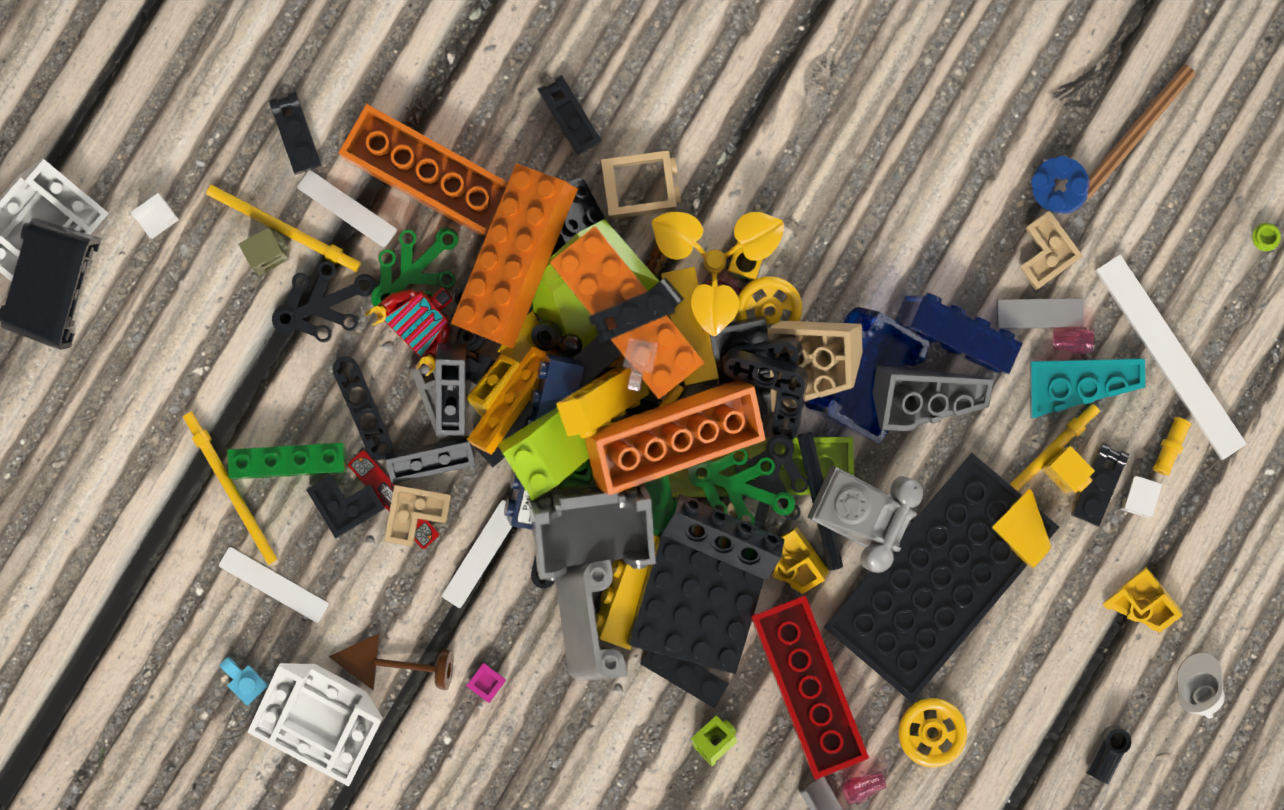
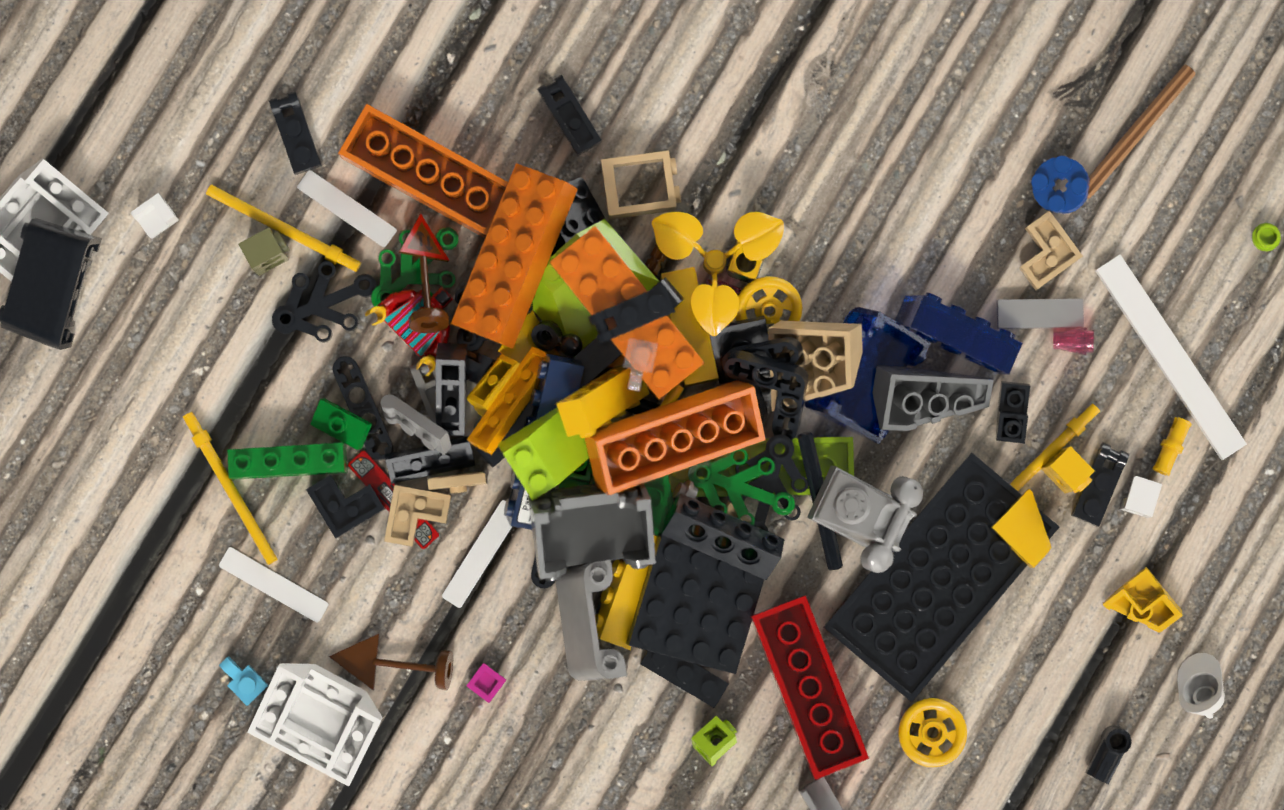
(341, 424): none -> green plate
(415, 424): none -> light grey plate
(424, 244): none -> reddish brown piece
(457, 483): none -> tan plate
(686, 488): none -> light grey plate
(799, 563): yellow slope -> none
(861, 788): clear pink cone -> none
(1012, 412): none -> black slope
(1070, 383): teal wing -> none

